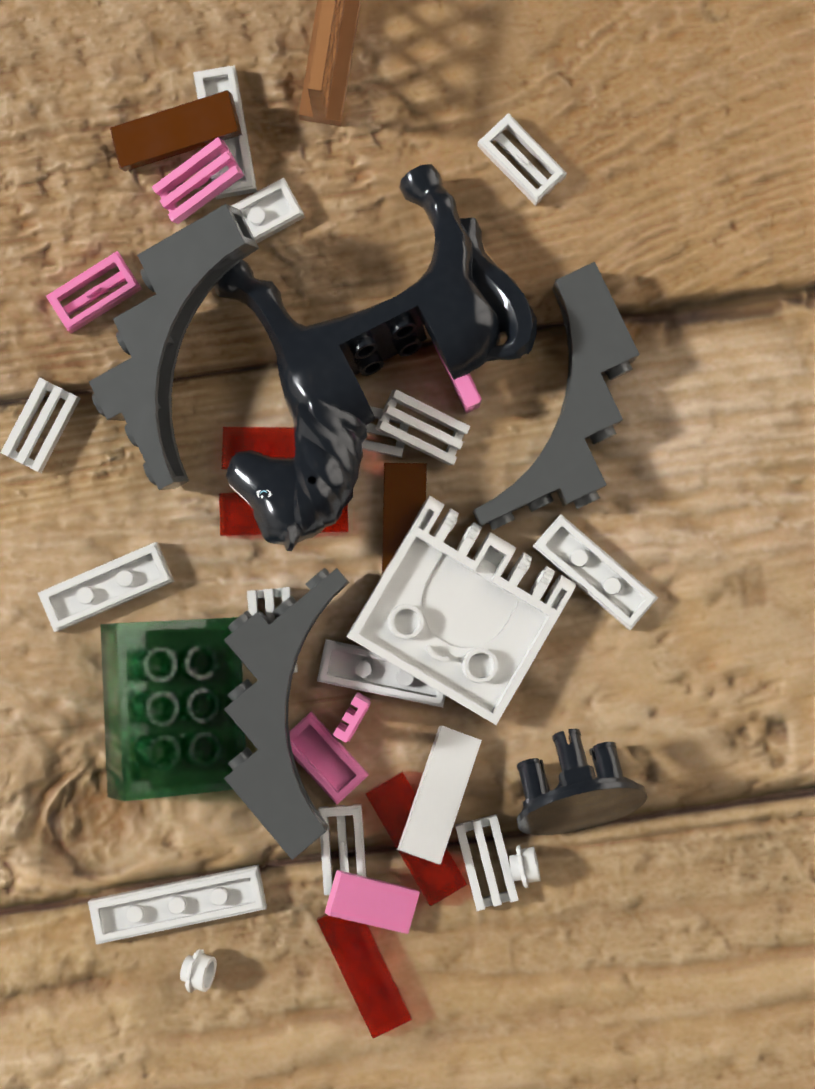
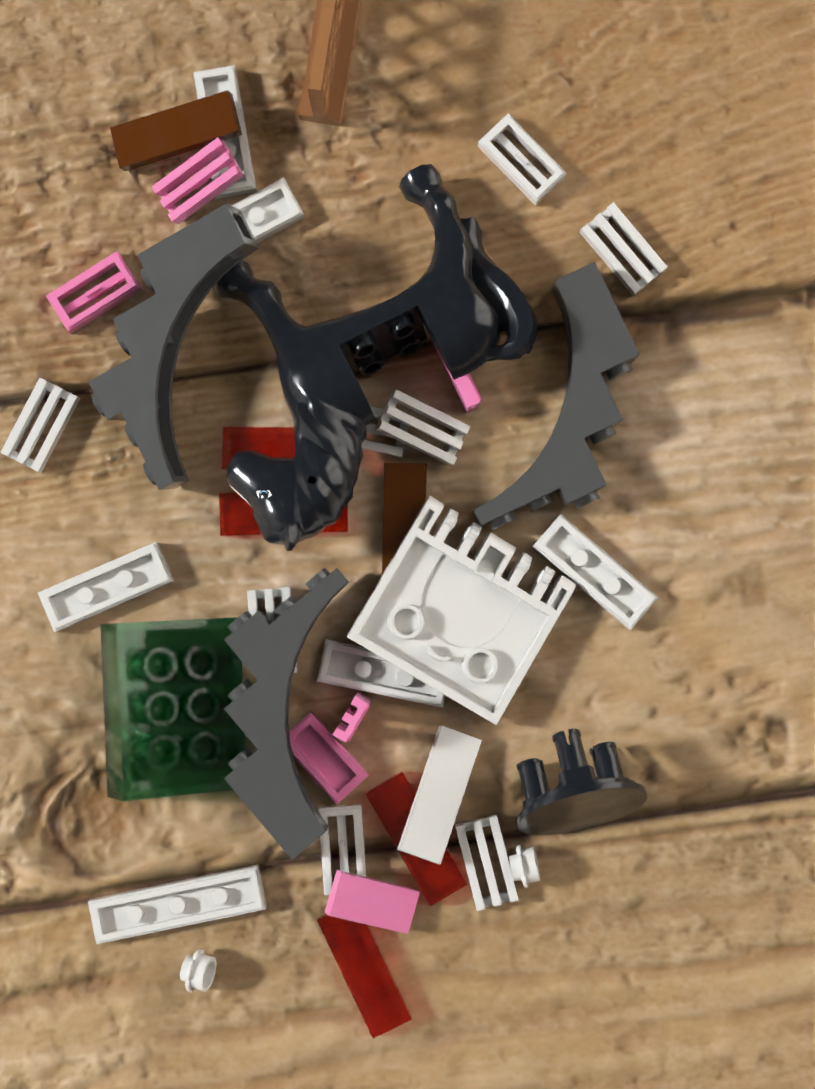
(636, 240): none -> white tile

